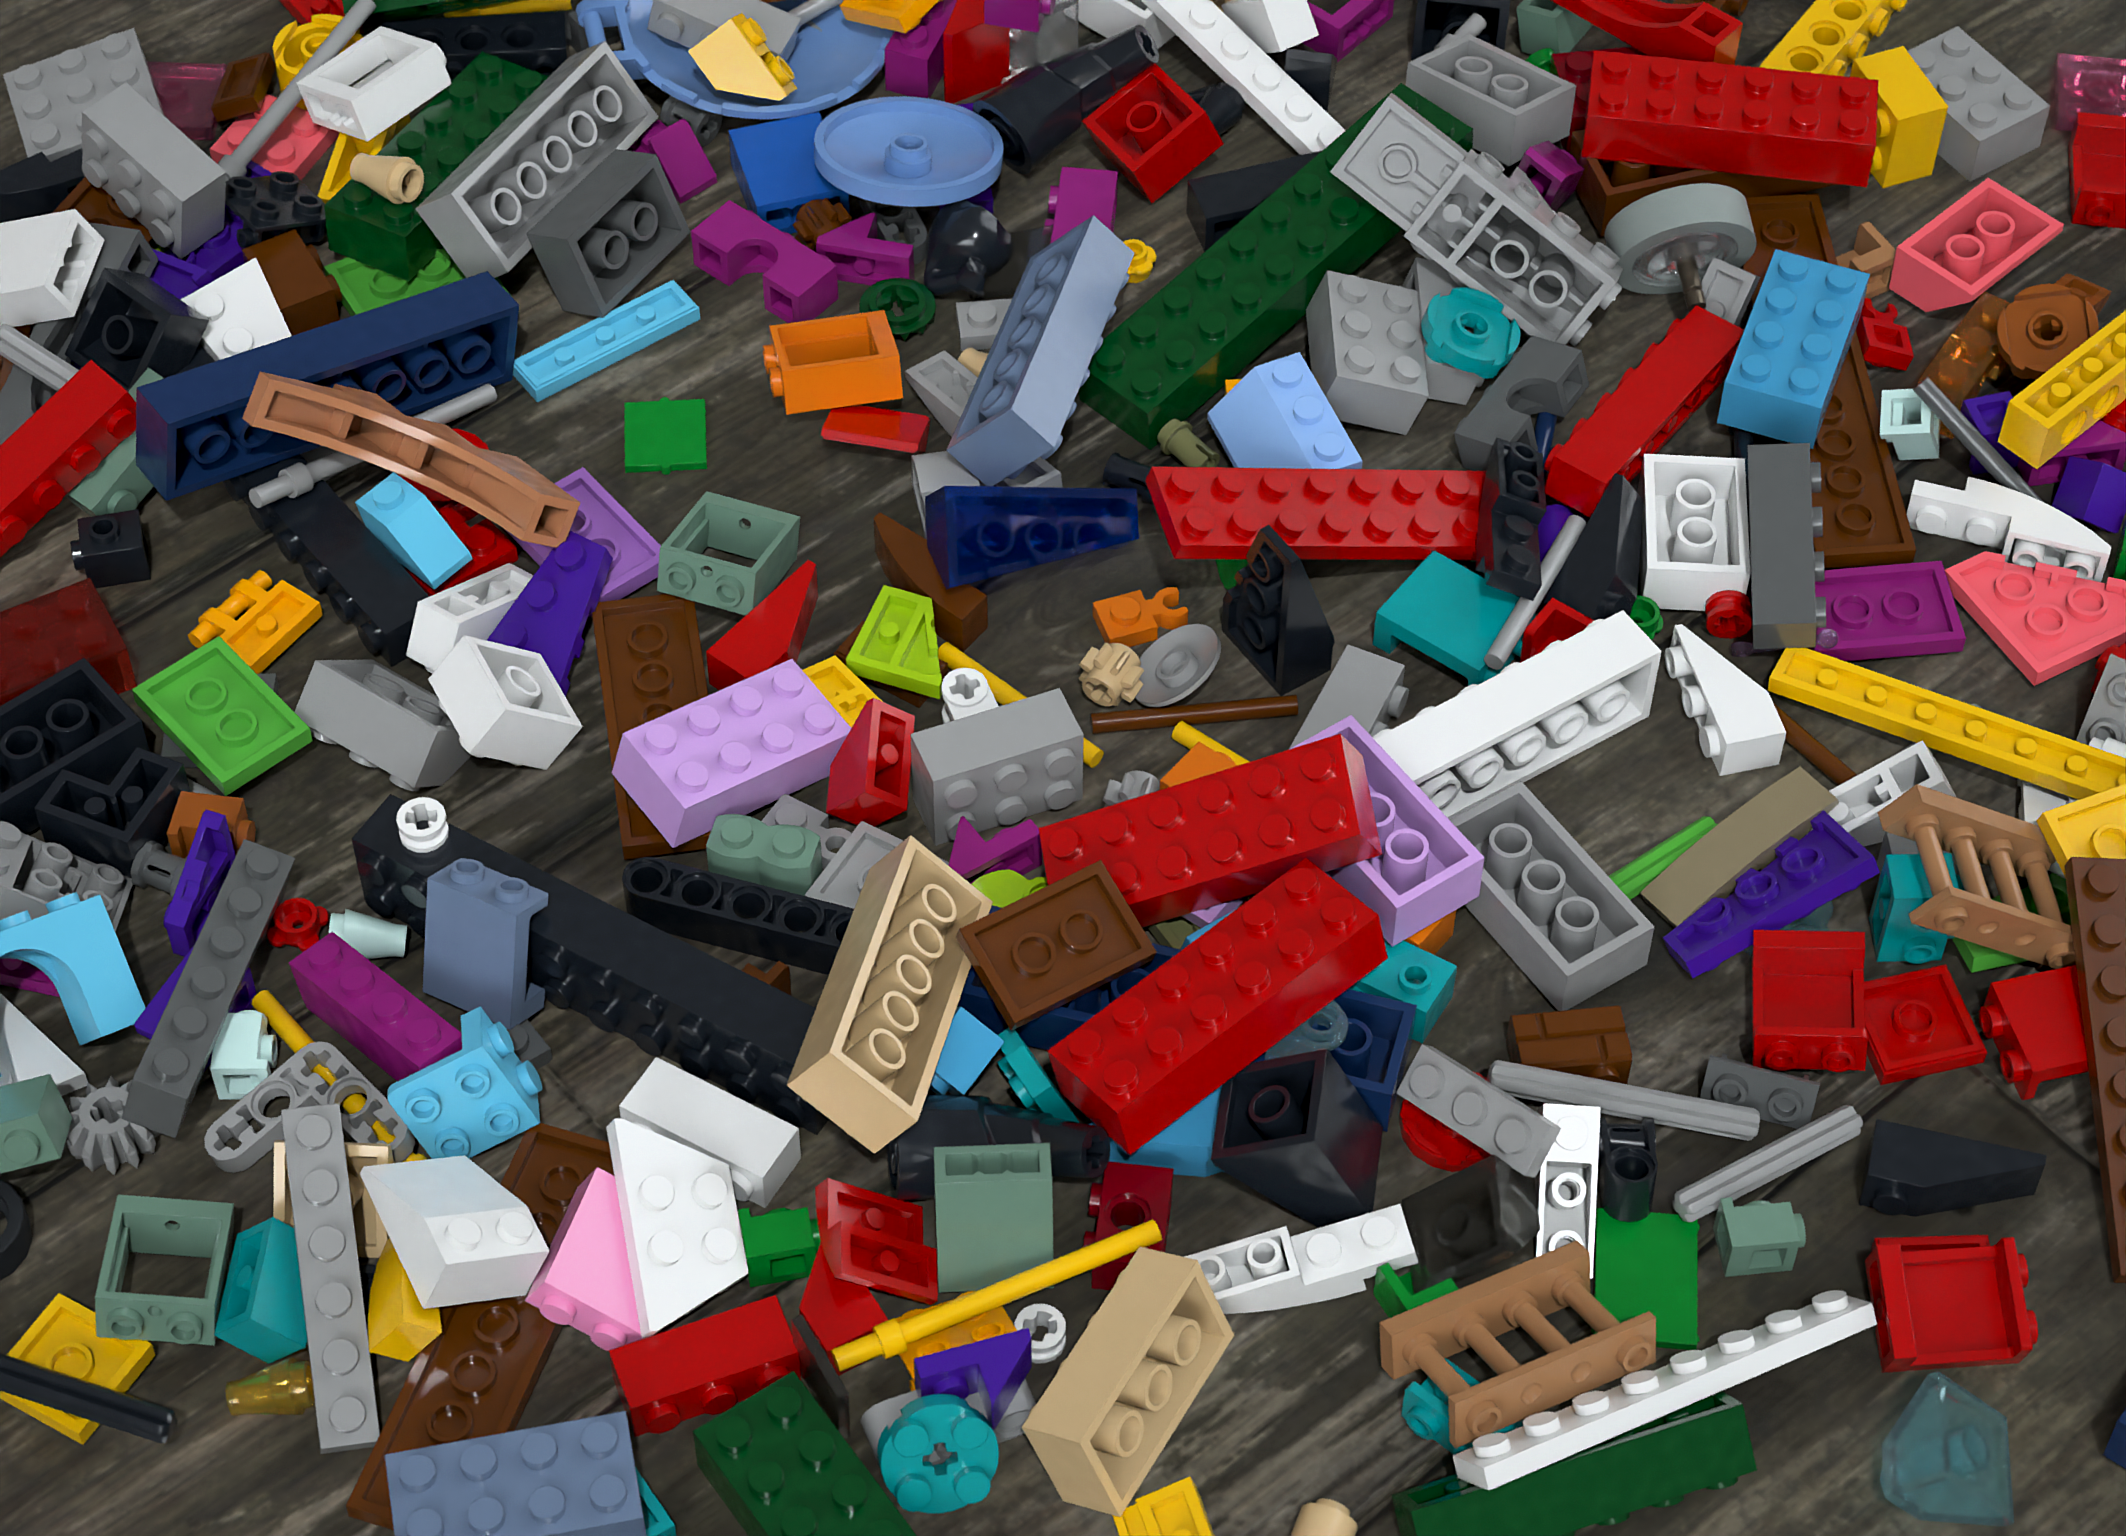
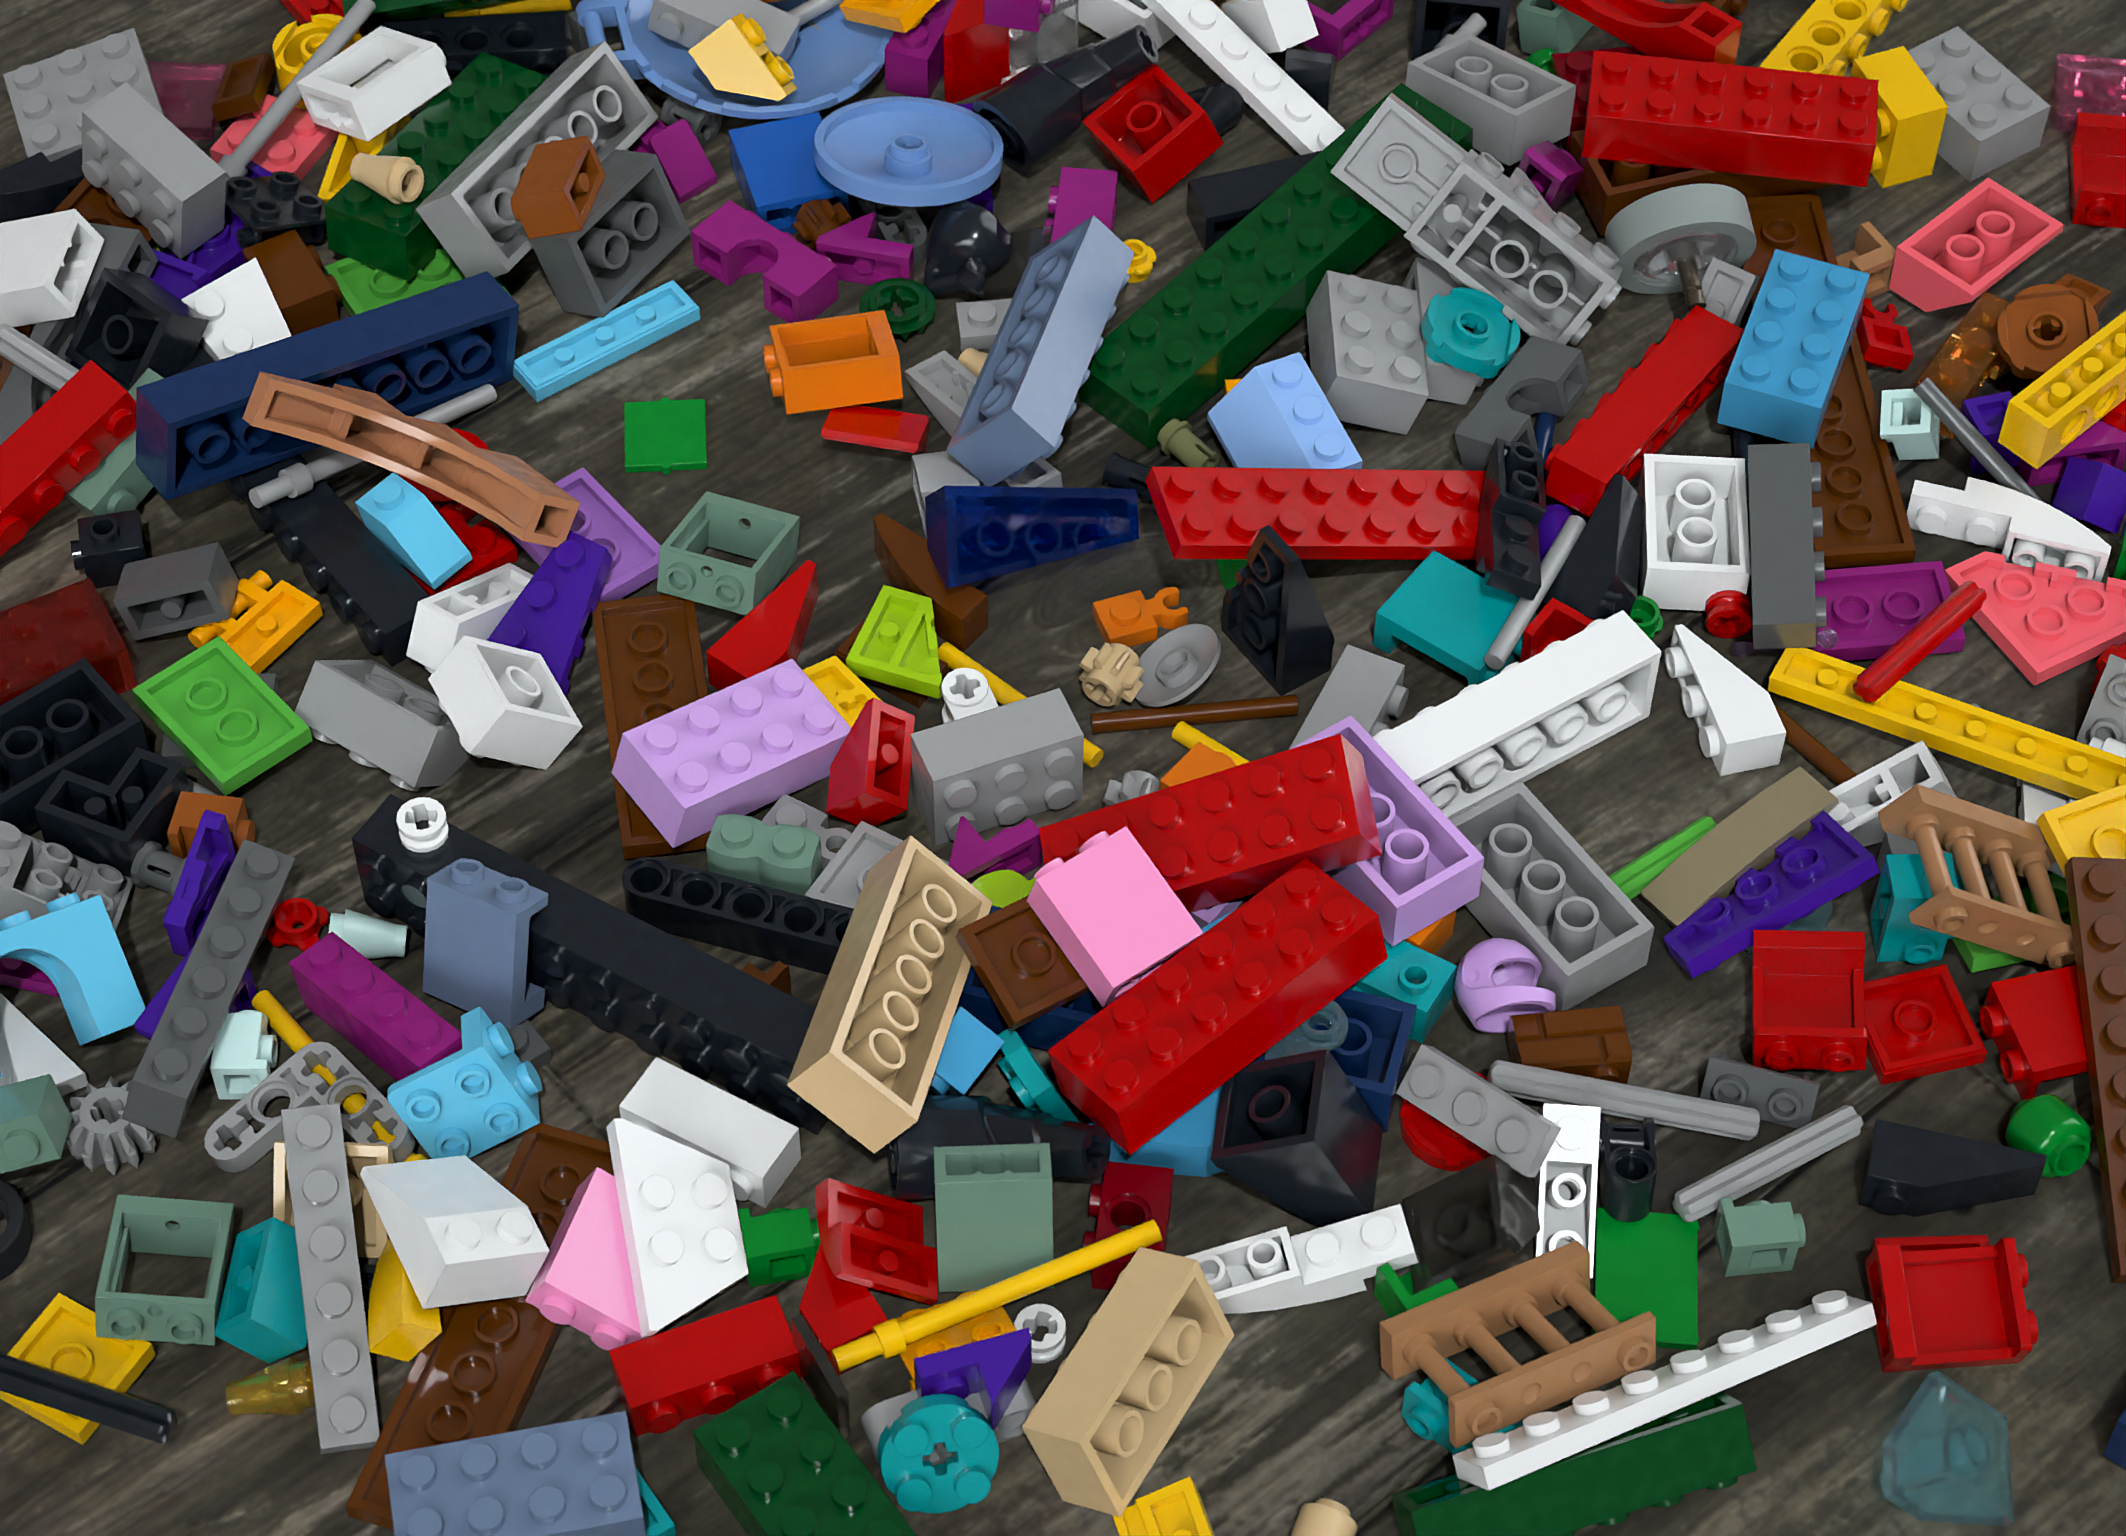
(176, 591): none -> dark grey brick
(558, 187): none -> dark orange brick
(1111, 913): none -> bright pink brick
(1500, 981): none -> lavender helmet
(1919, 642): none -> red axle
(2051, 1129): none -> green head

